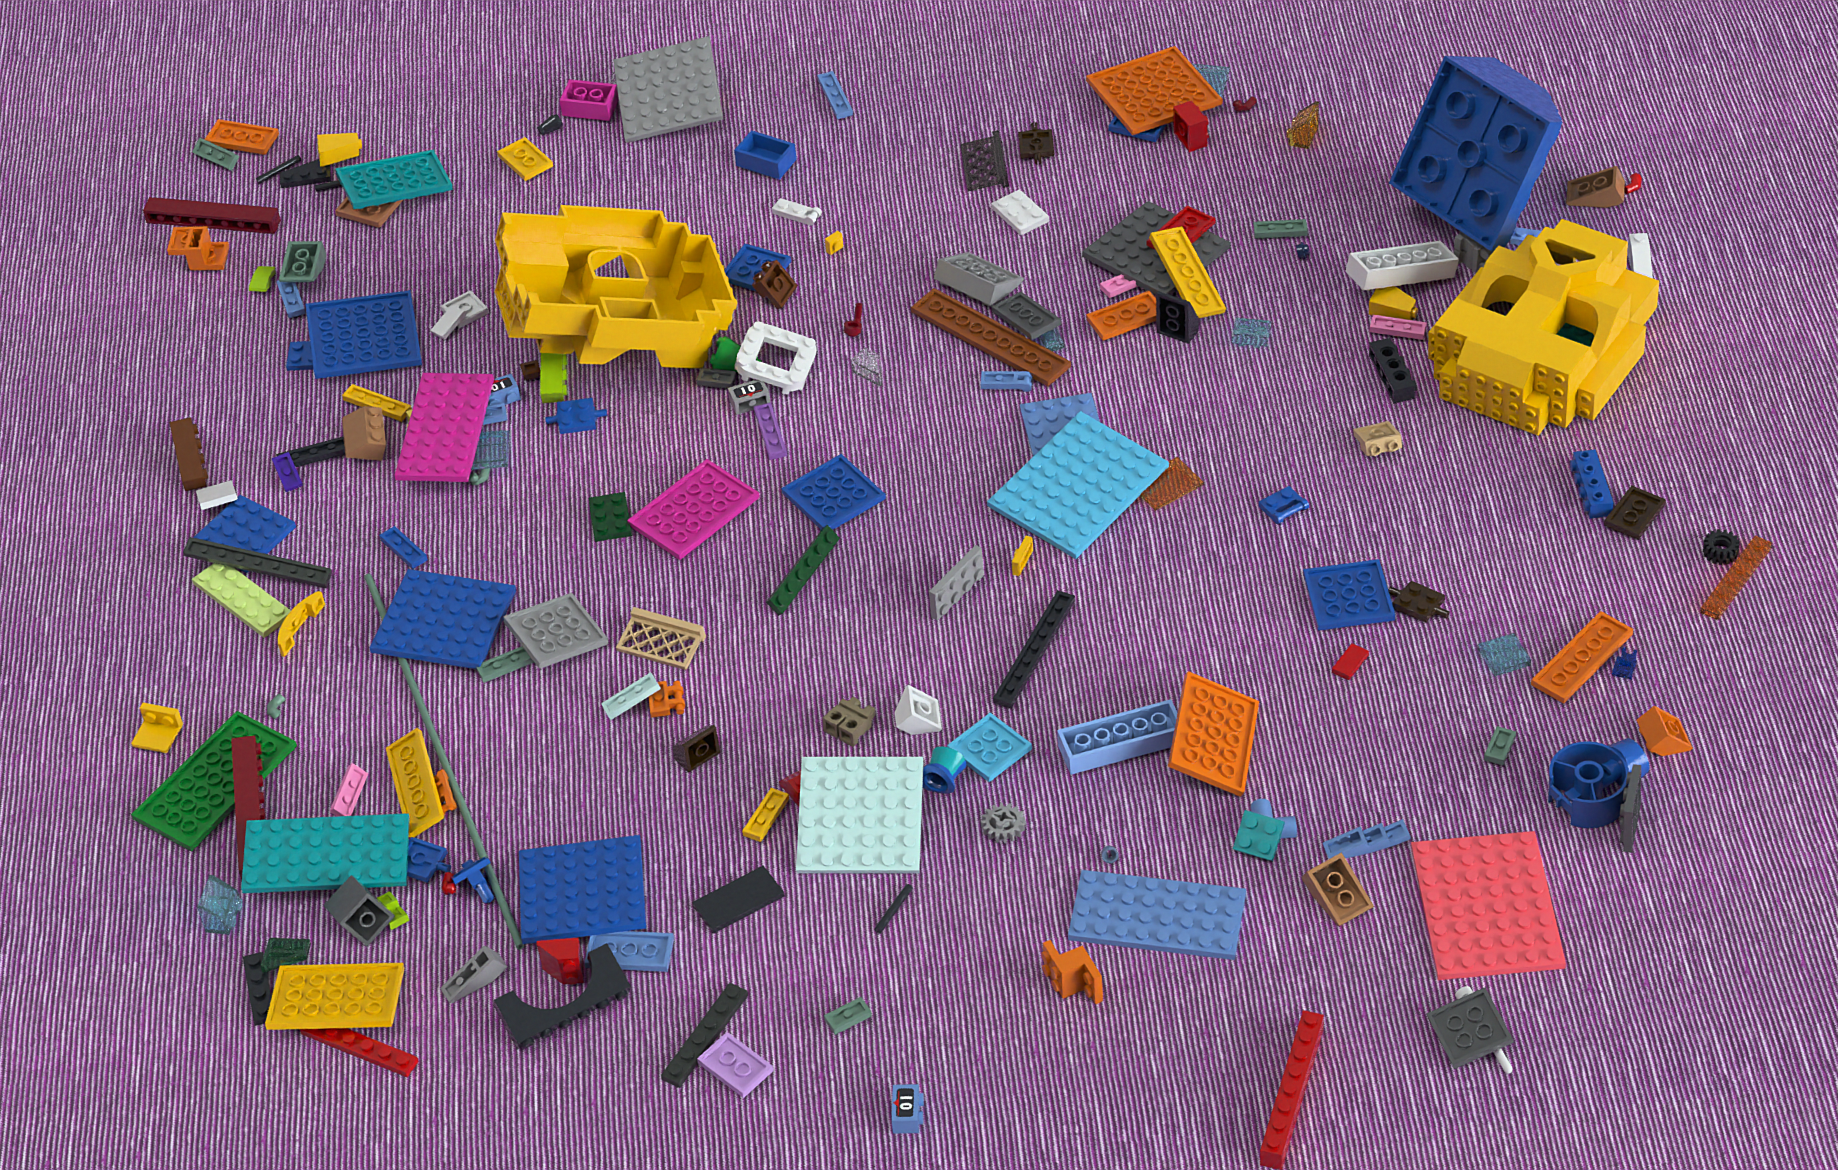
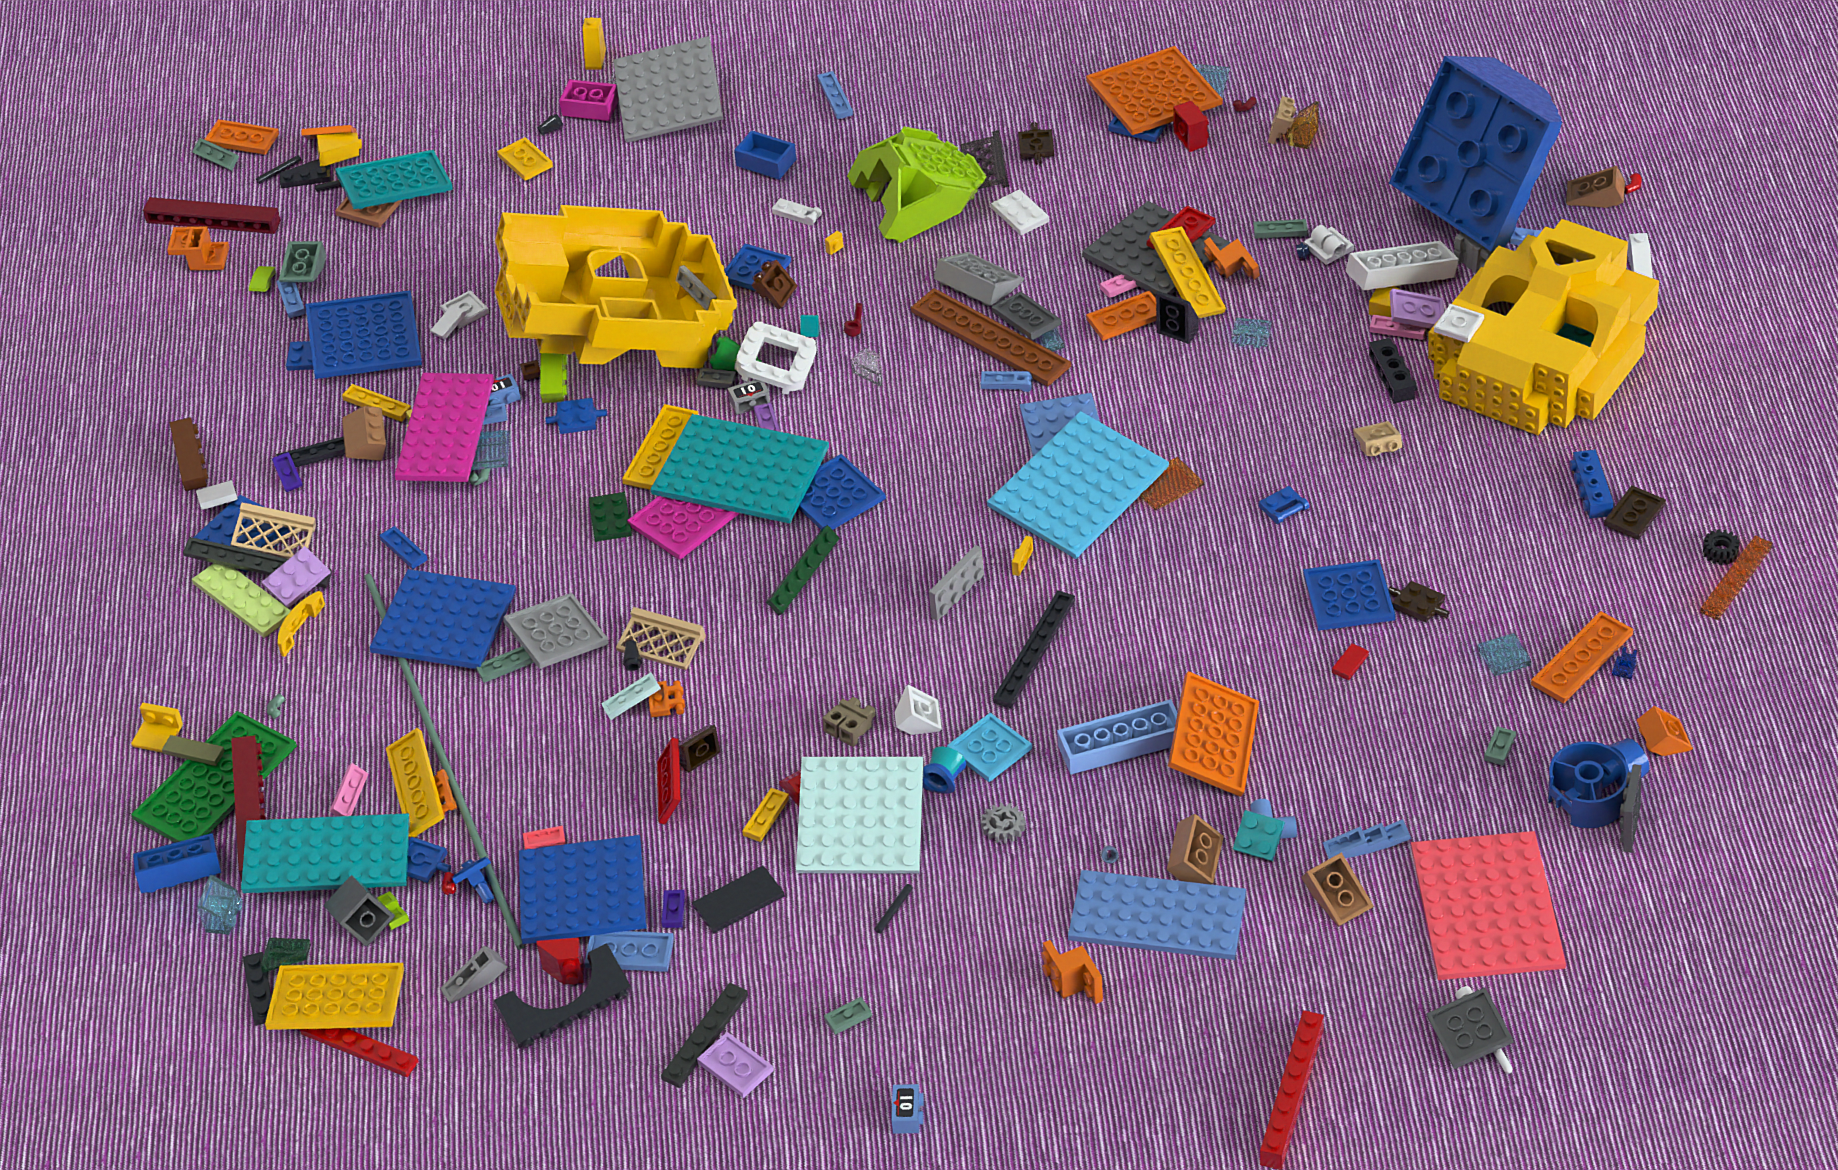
(176, 863): none -> blue slope
(193, 750): none -> olive tile
(272, 517): none -> tan fence
(296, 577): none -> lavender plate
(311, 133): none -> orange tile
(544, 838): none -> coral plate
(593, 43): none -> yellow slope
(631, 656): none -> black cone
(657, 446): none -> yellow plate
(668, 780): none -> red tile
(673, 908): none -> dark purple plate
(694, 287): none -> light grey tile
(740, 468): none -> teal plate
(810, 325): none -> teal slope
(926, 181): none -> lime piece
(1195, 851): none -> medium nougat slope
(1231, 259): none -> orange bracket
(1282, 118): none -> tan plate
(1328, 244): none -> white plate
(1415, 308): none -> lavender plate
(1459, 323): none -> white tile

